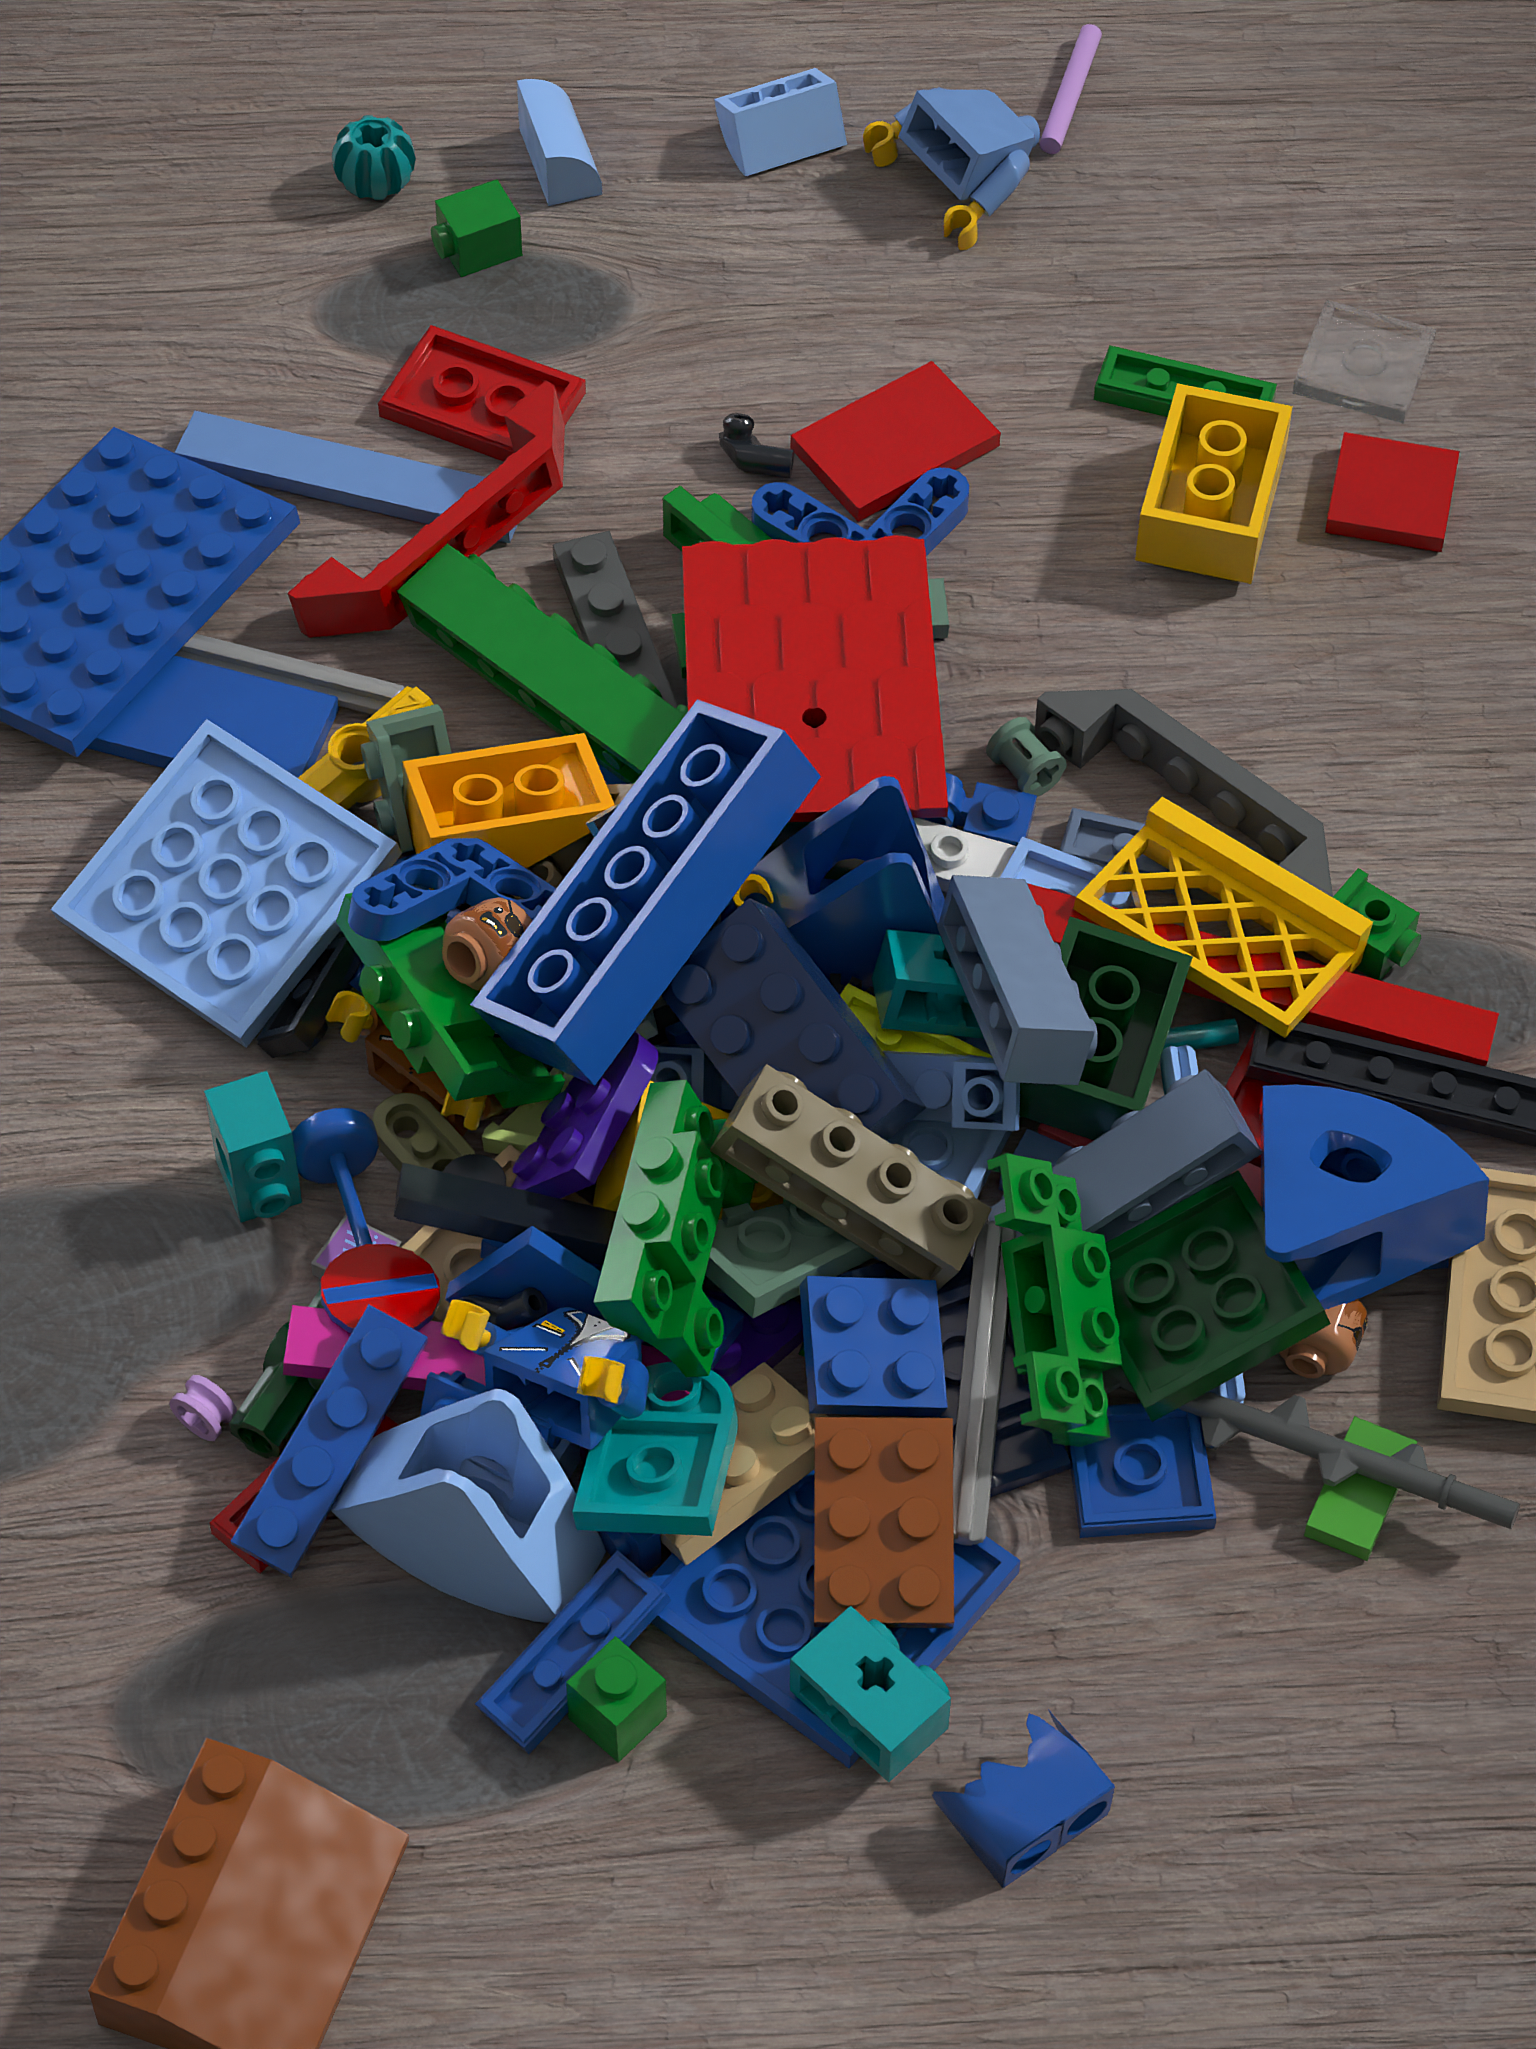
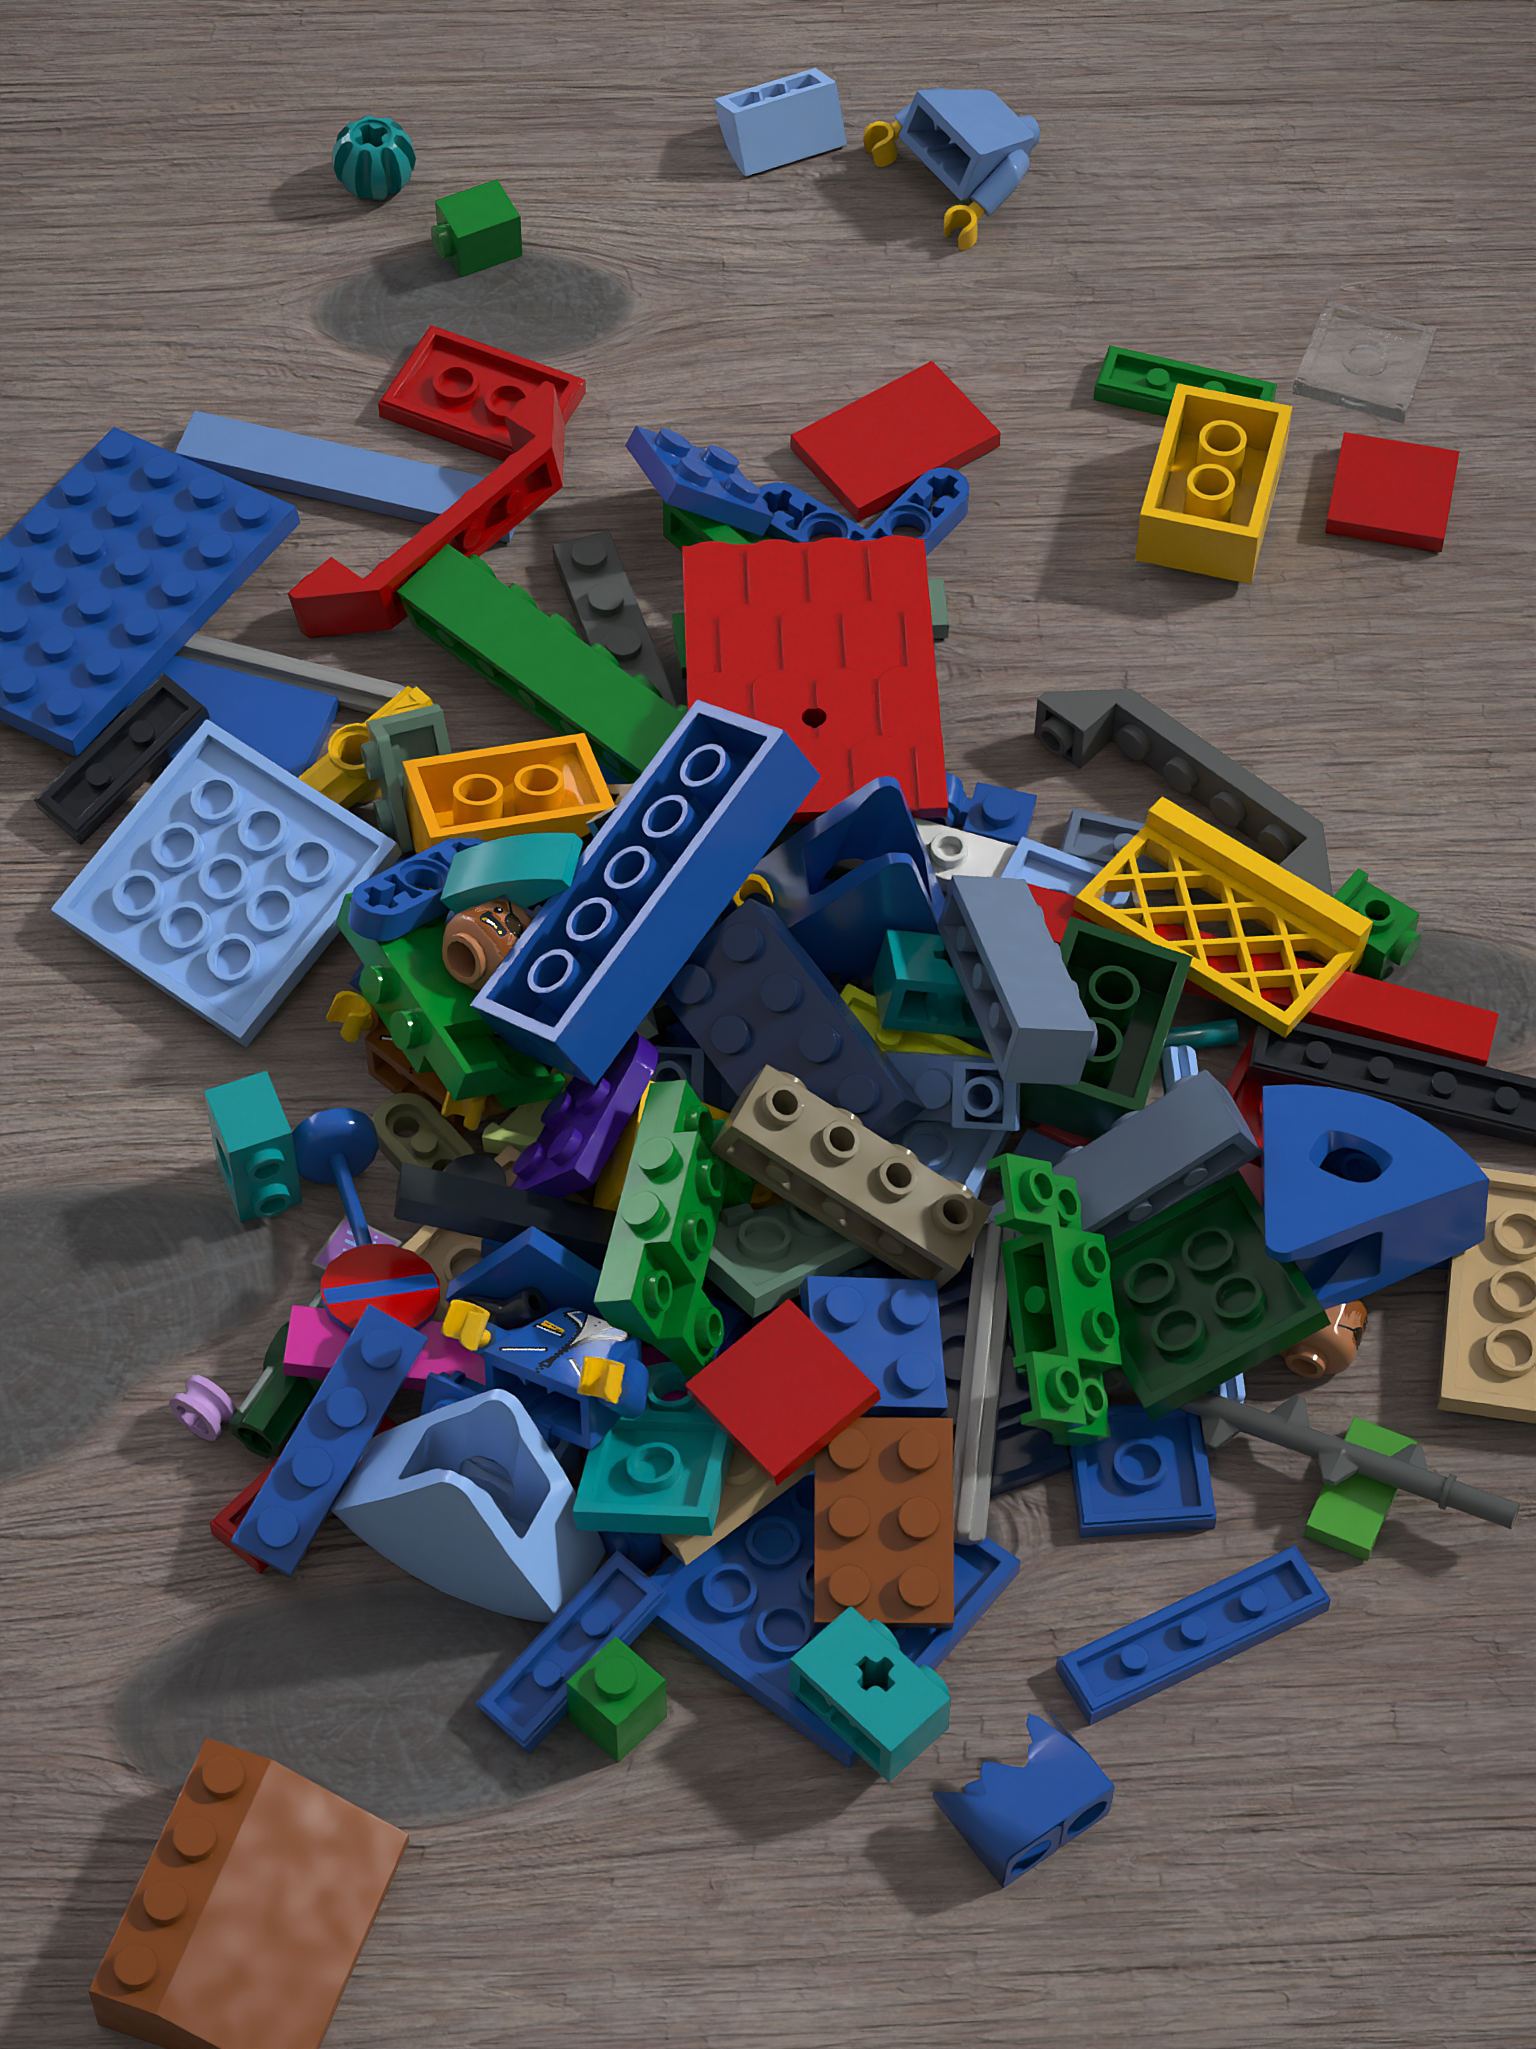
(122, 758): none -> black tile
(301, 1017): black hinge -> none
(520, 866): none -> teal slope
(556, 143): light blue brick -> none
(699, 479): none -> blue plate
(748, 452): black arm -> none
(783, 1392): none -> red tile
(1026, 756): sand green bush -> none
(1070, 89): lavender bar -> none
(1192, 1635): none -> blue tile

